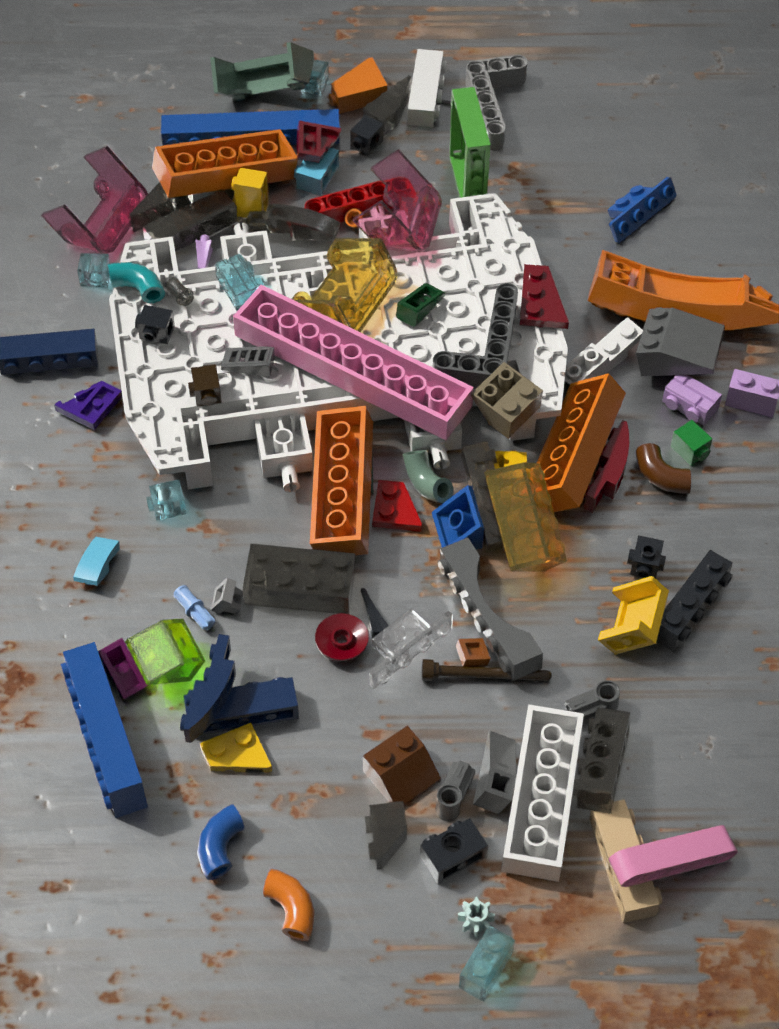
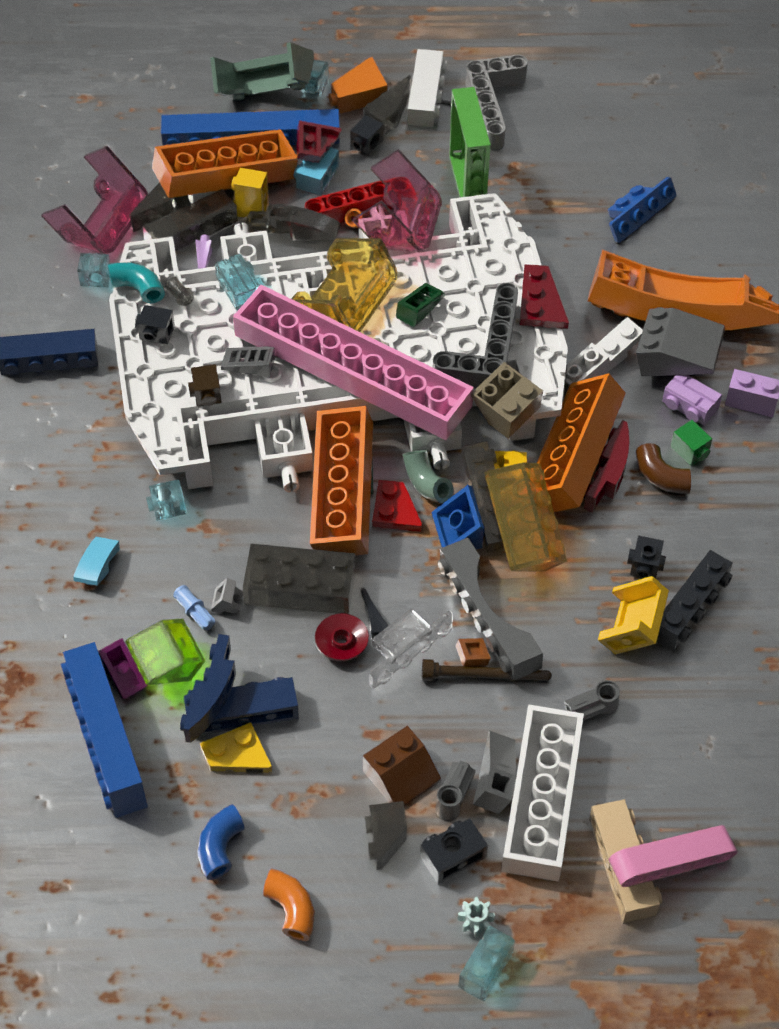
(91, 405): dark purple wing -> none
(602, 760): clear smoke brick -> none

